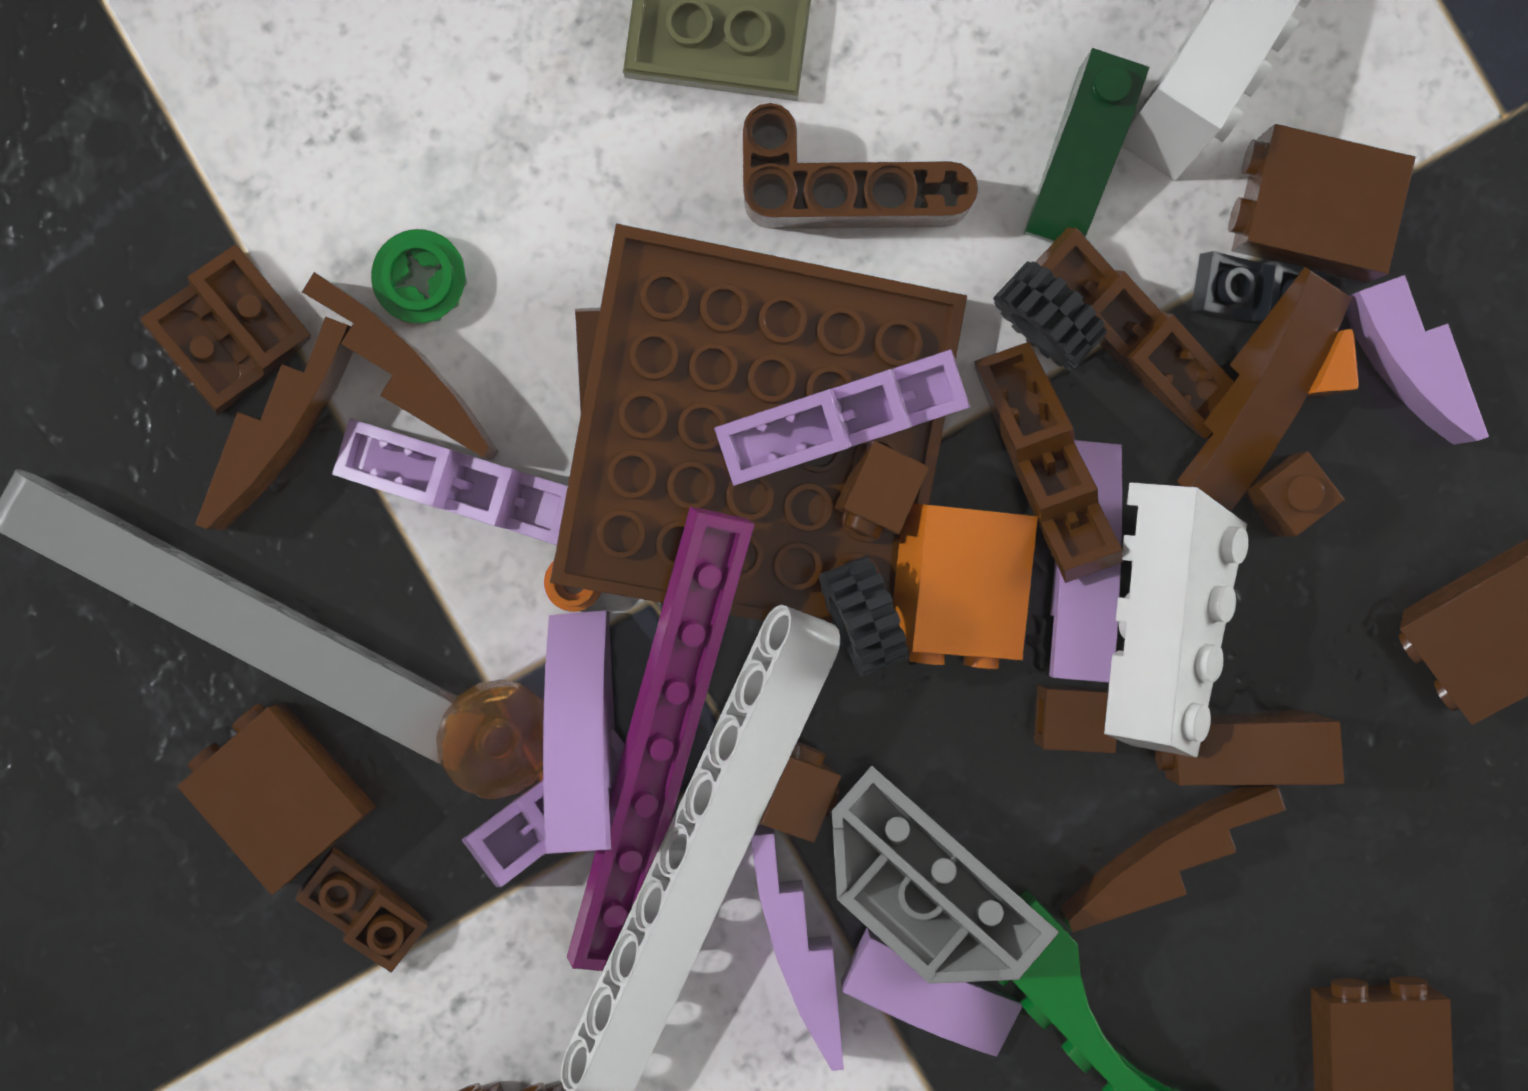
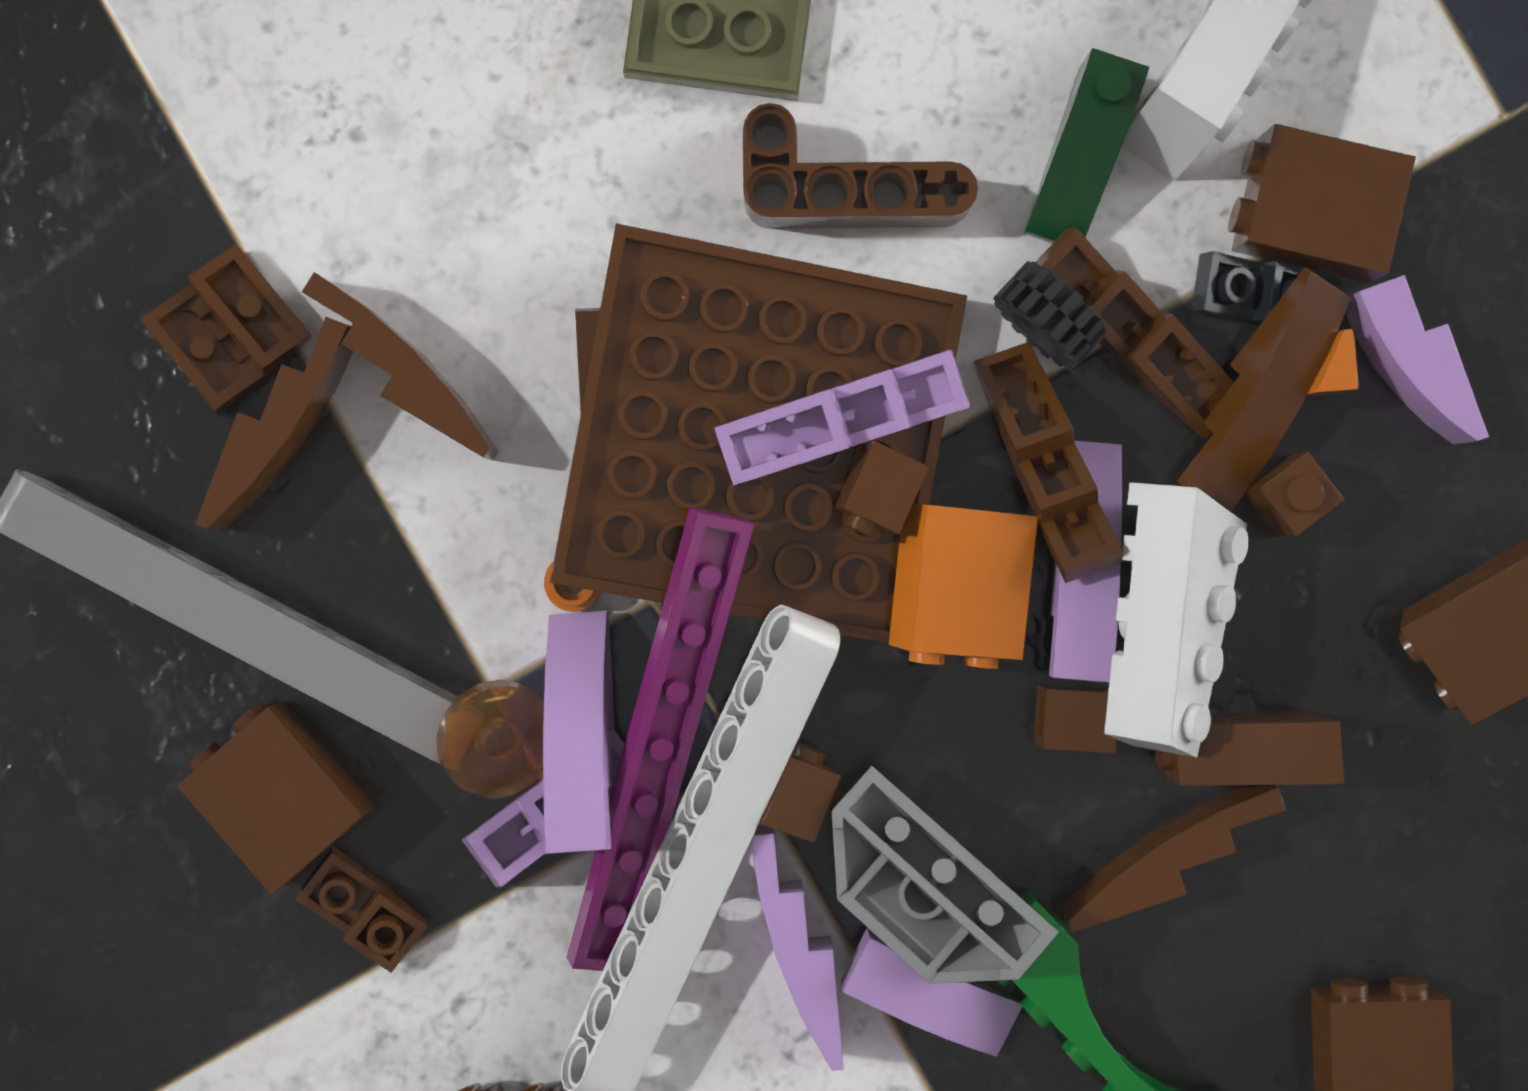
(393, 267): green gear -> none
(451, 481): lavender slope -> none
(864, 616): black tyre -> none

